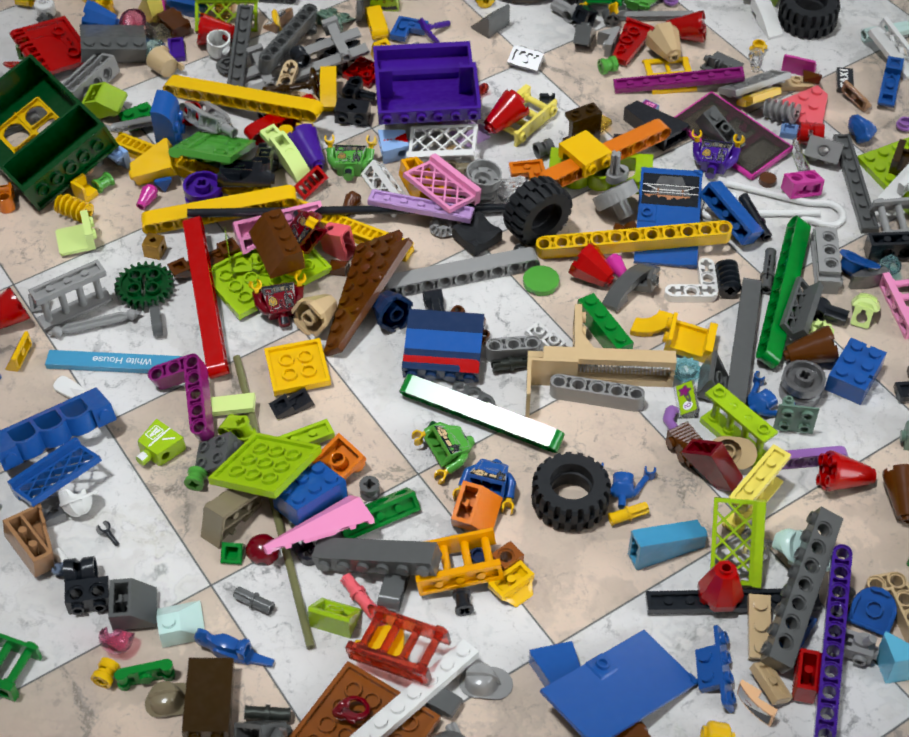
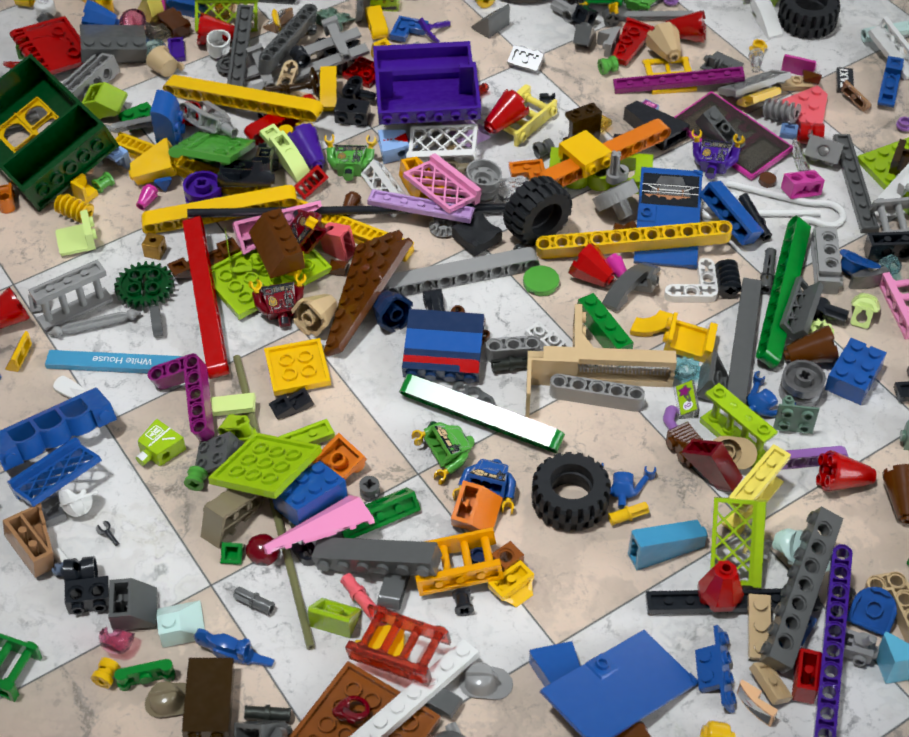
(861, 128): blue hair -> none

